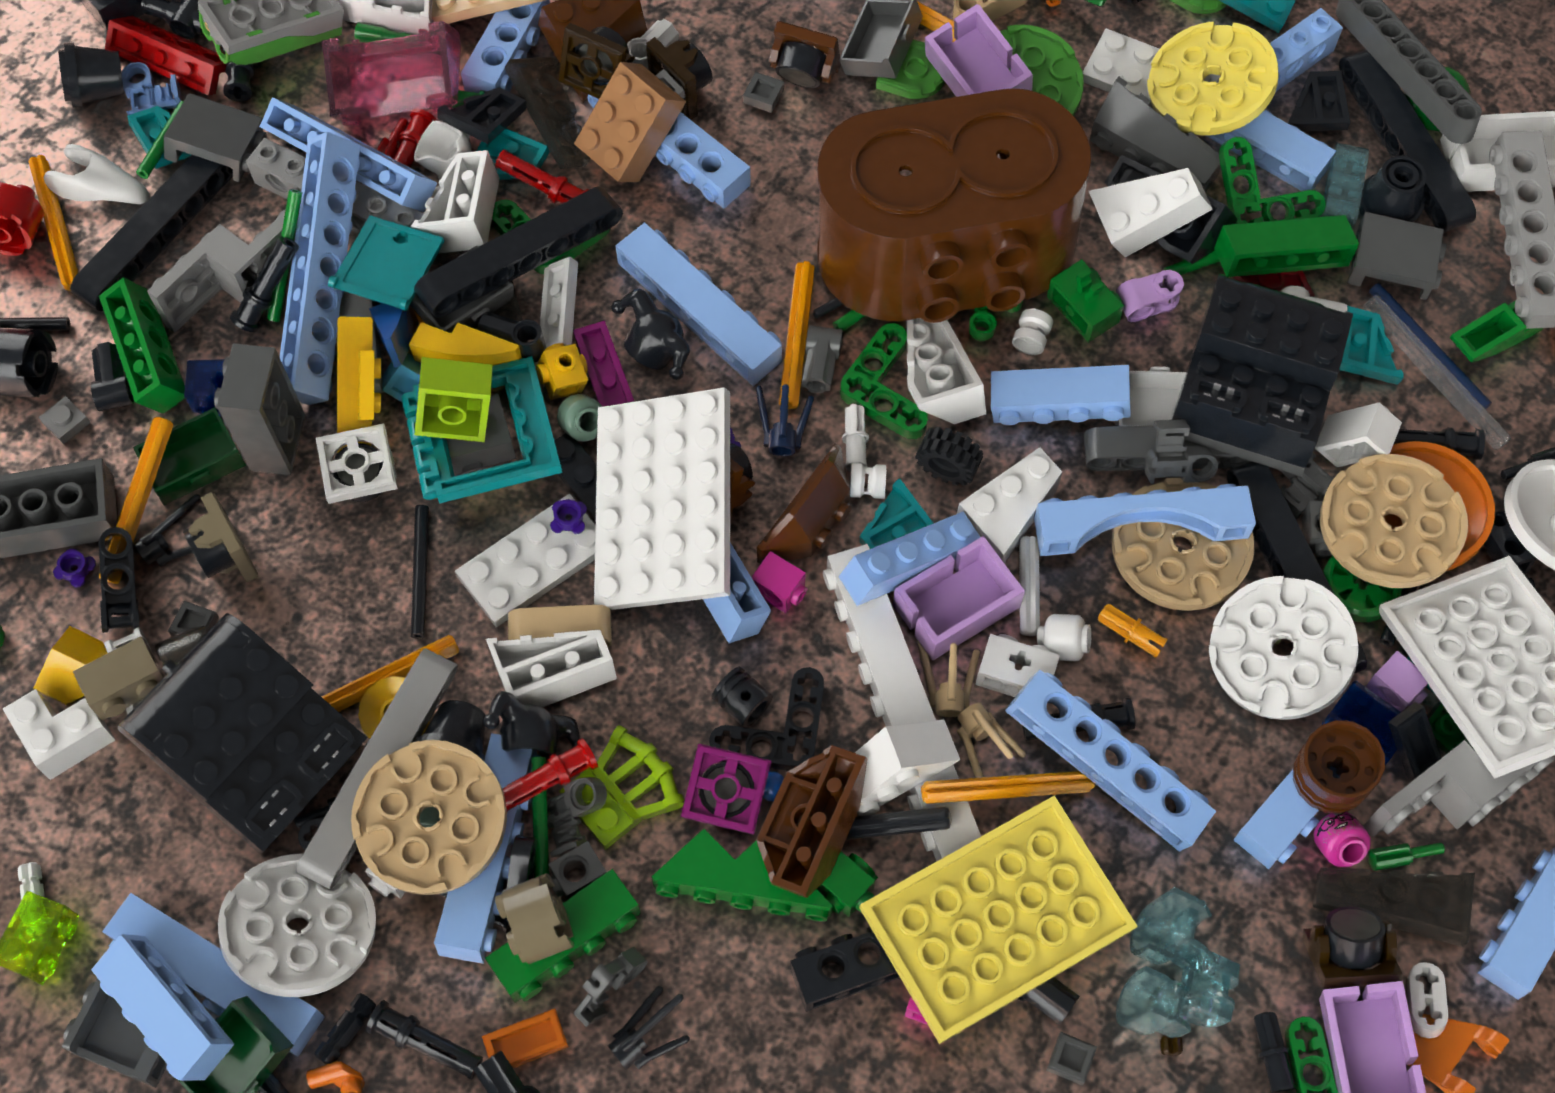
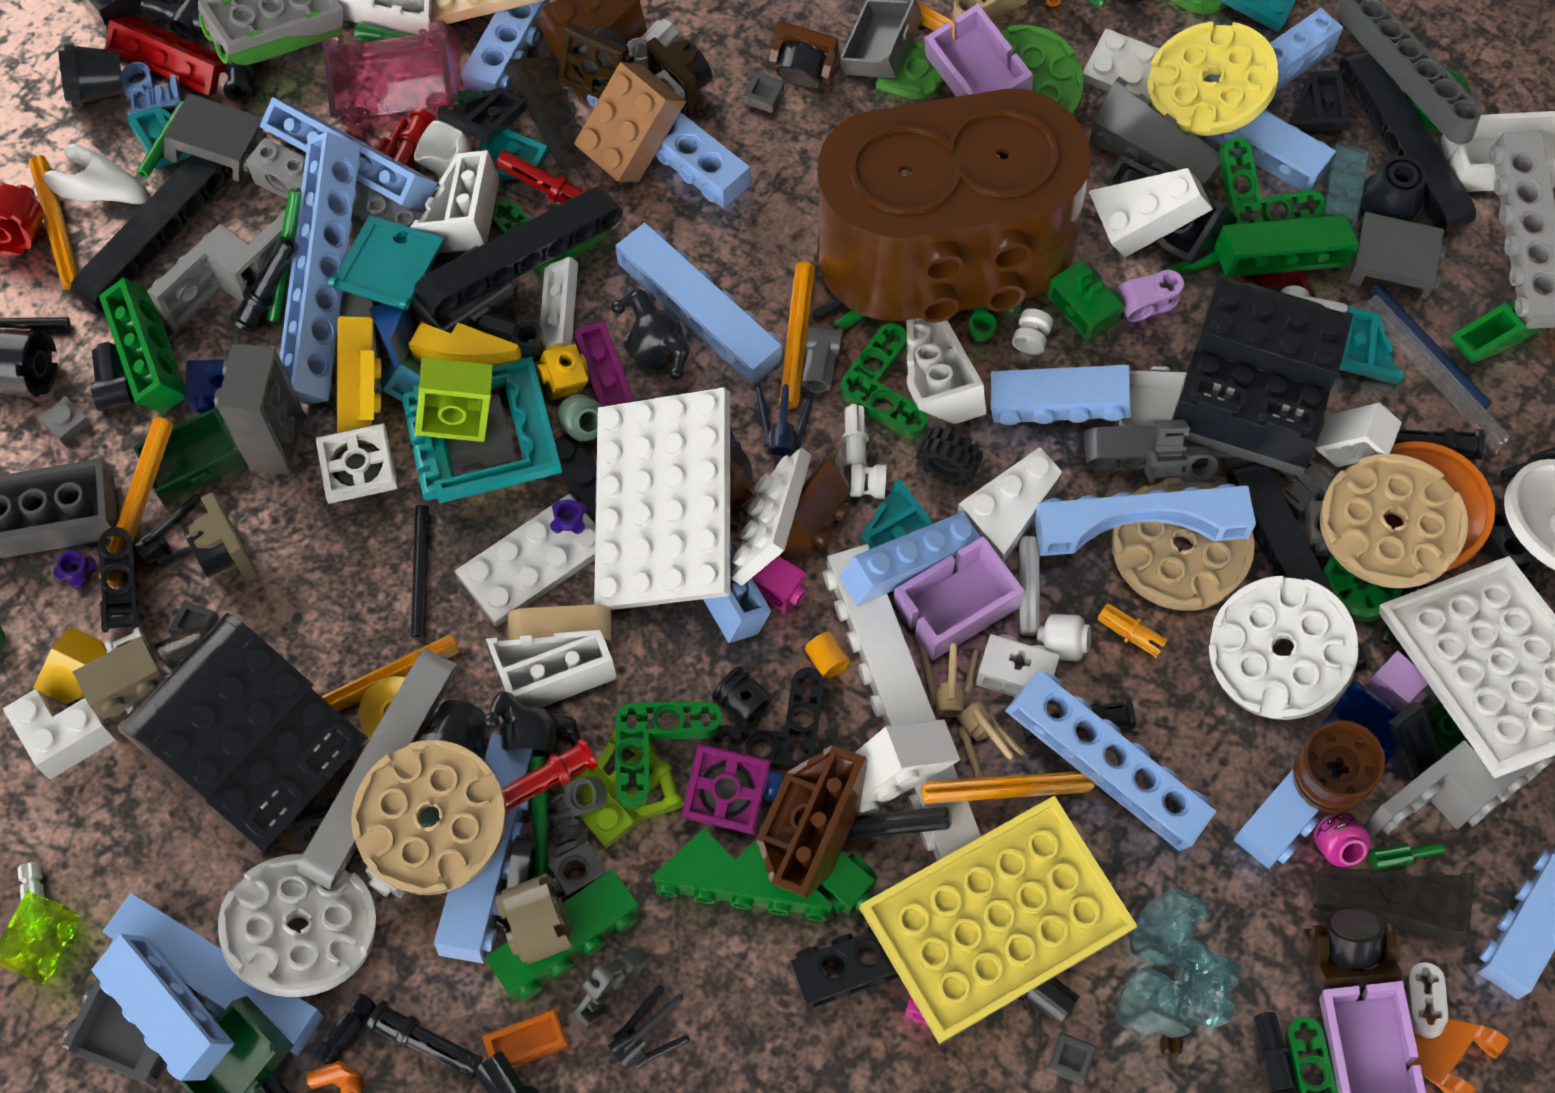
(640, 737): none -> green beam
(770, 516): none -> white plate
(827, 655): none -> light orange beam

